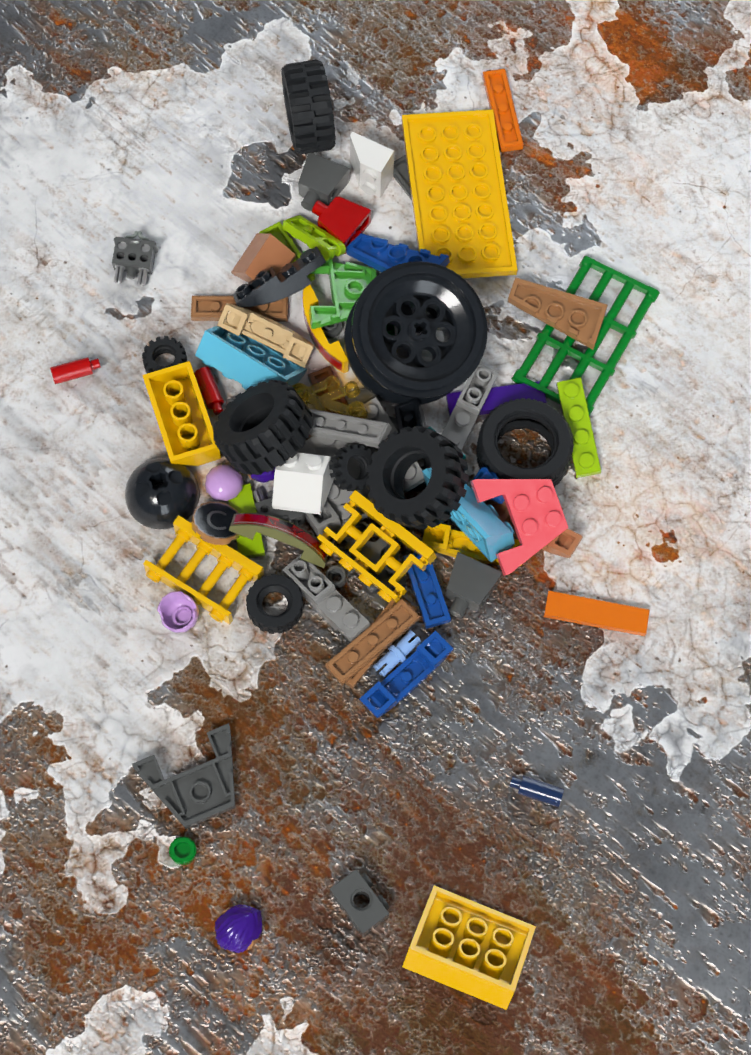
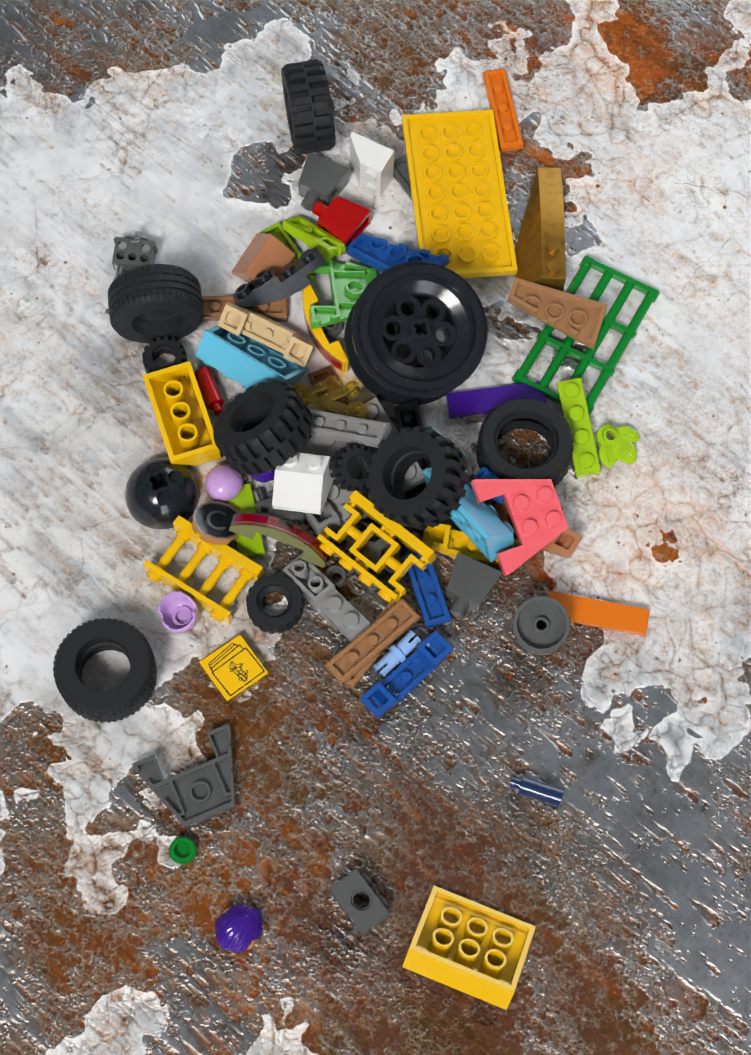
(74, 369): red cylinder -> none
(98, 637): none -> black tyre
(155, 303): none -> black tyre
(233, 669): none -> yellow tile
(469, 405): light grey slope -> none
(542, 233): none -> pearl gold wedge
(547, 611): none -> dark grey wheel
(620, 446): none -> lime plate

